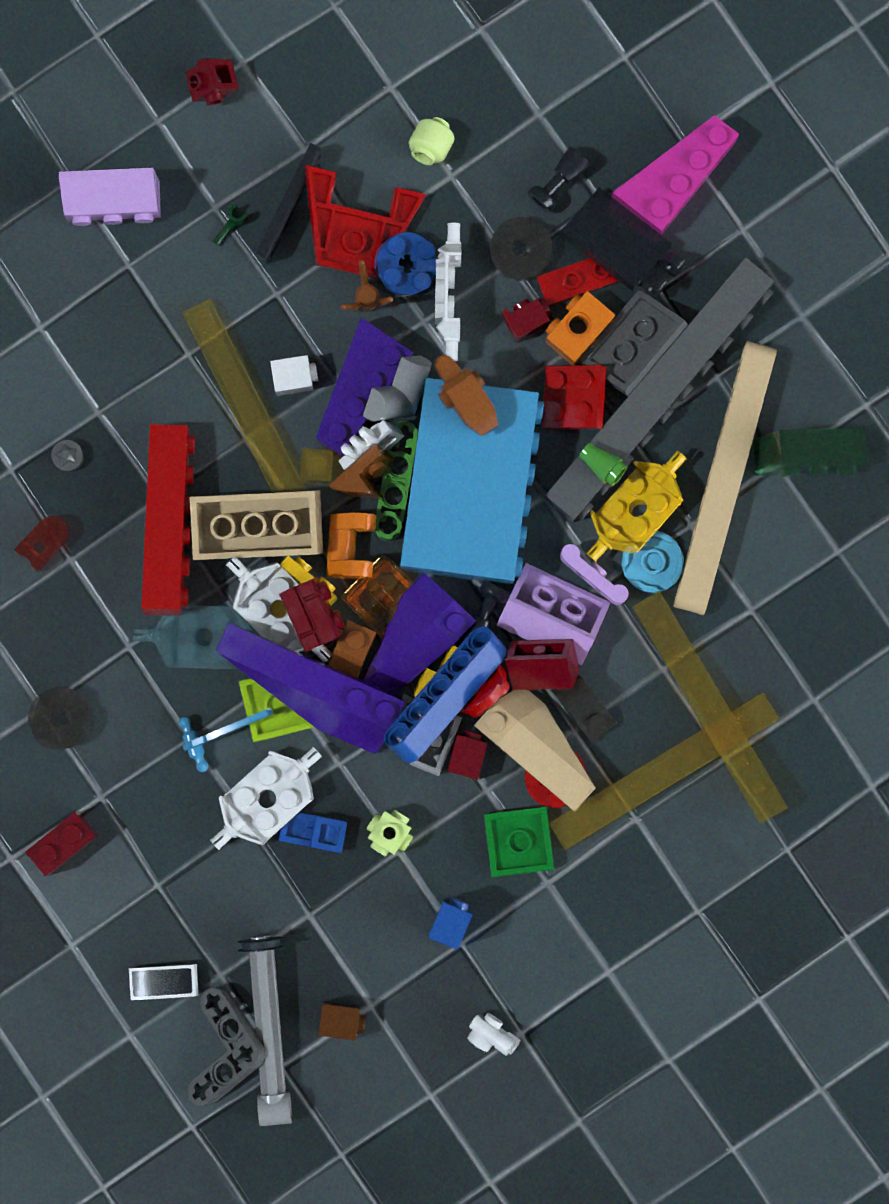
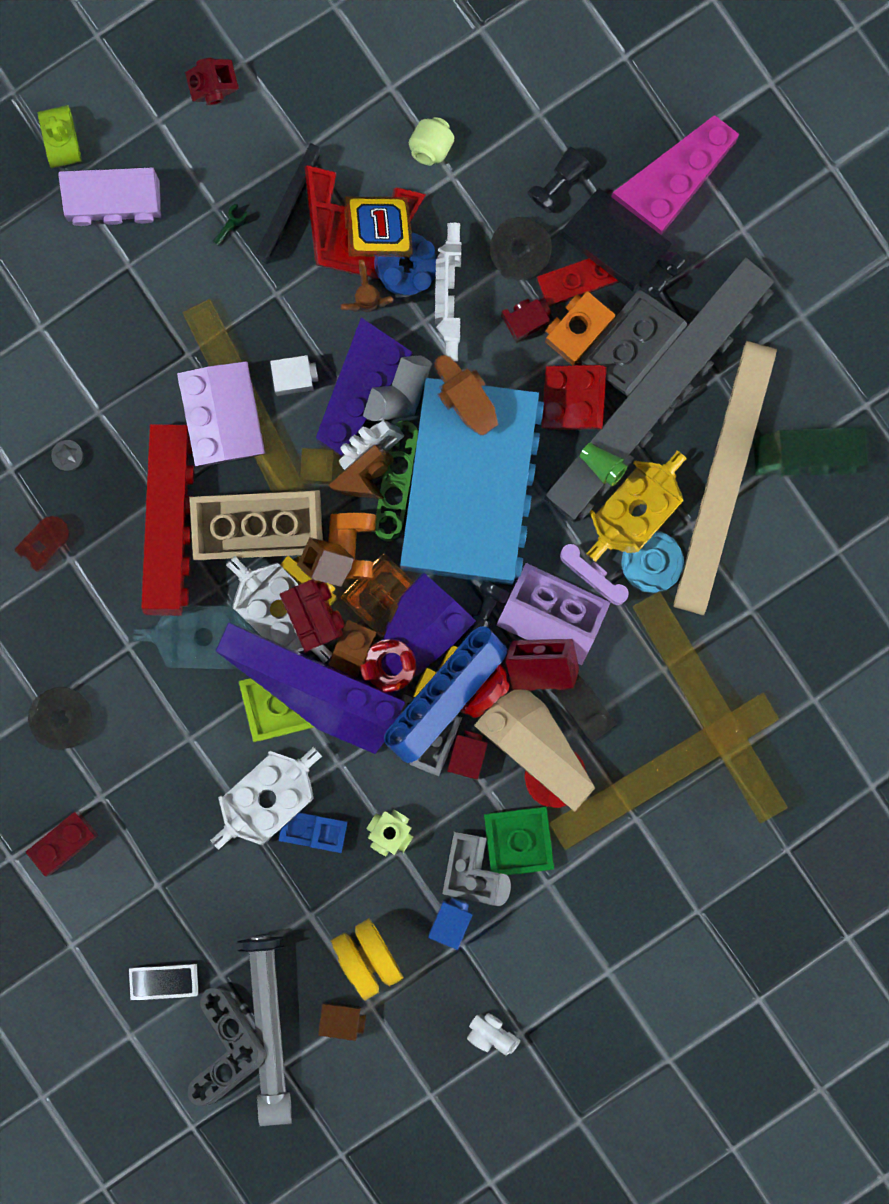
(59, 136): none -> lime beam
(194, 743): dark azure piece -> none
(221, 413): none -> lavender slope
(325, 562): none -> brick
(362, 961): none -> yellow wheel
(373, 670): none -> red piece
(378, 226): none -> slope
(464, 873): none -> light grey brick

